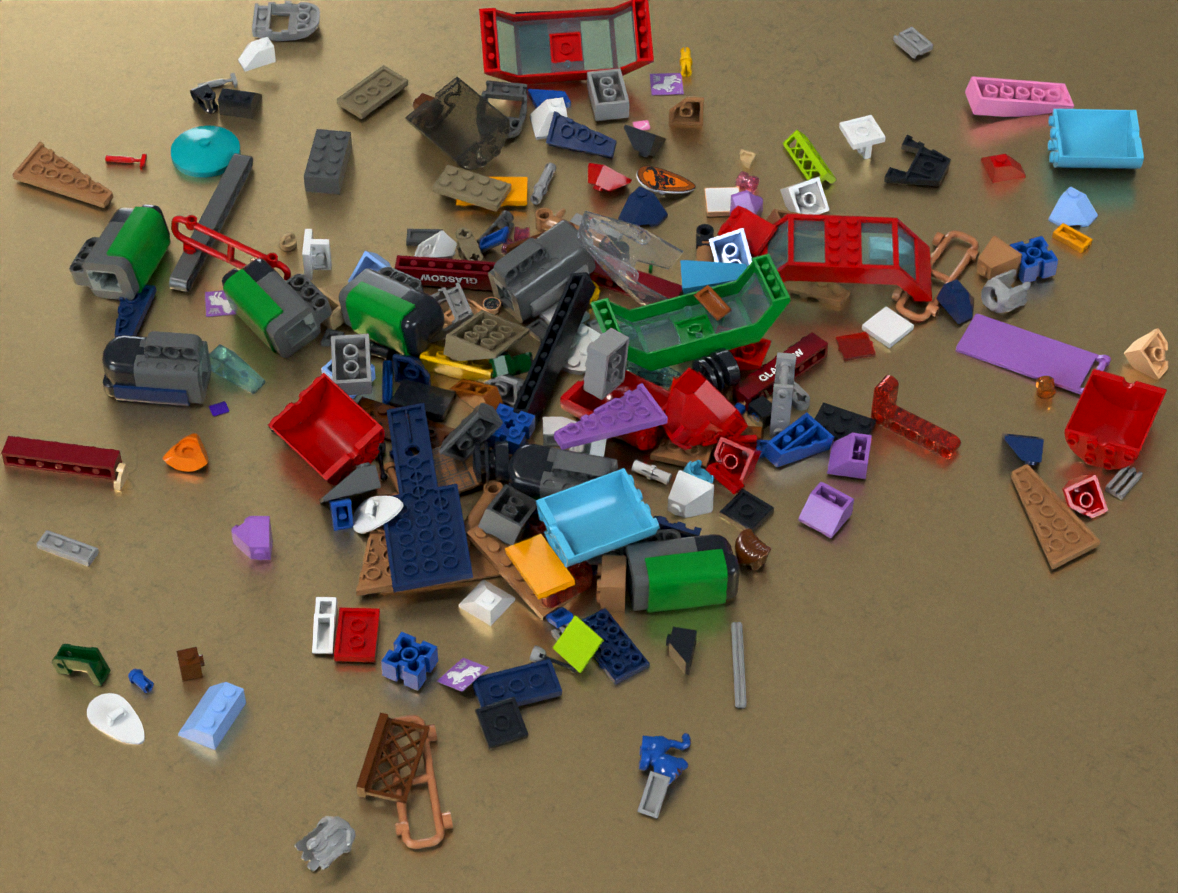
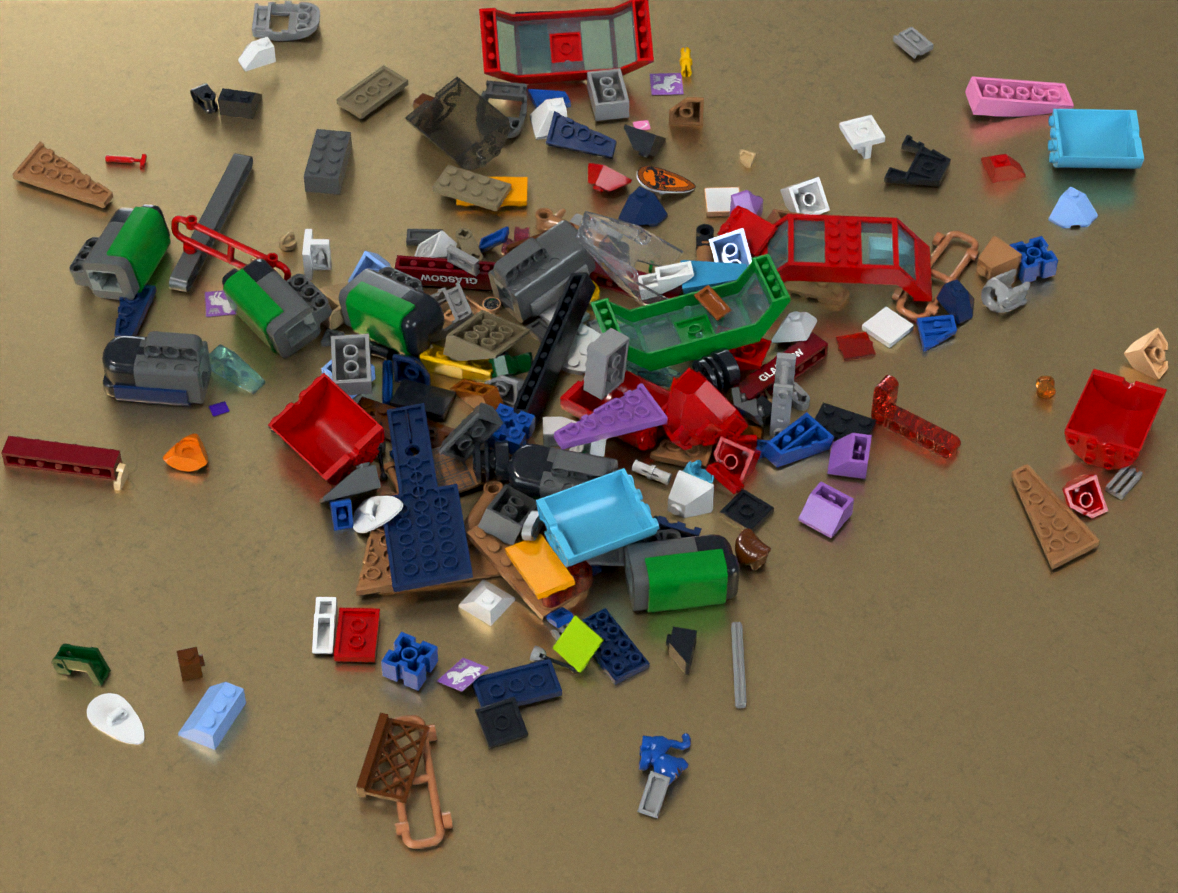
(67, 548): light grey tile -> none
(136, 676): blue pin -> none
(204, 151): teal dish -> none
(220, 82): light grey piece -> none
(254, 537): medium lavender slope -> none
(326, 842): light grey piece -> none
(463, 260): none -> light grey tile
(505, 219): dark grey plant -> none
(532, 526): none -> light grey beam
(541, 187): light grey pin -> none
(612, 583): medium nougat brick -> none
(668, 277): none -> white slope
(748, 182): clear pink wheel -> none
(748, 409): none -> dark grey slope
(795, 327): none -> white slope
(814, 157): lime fence -> none
(935, 330): none -> blue wing
(1026, 447): dark blue slope -> none
(1028, 353): medium lavender flag -> none
(1071, 239): light orange tile -> none

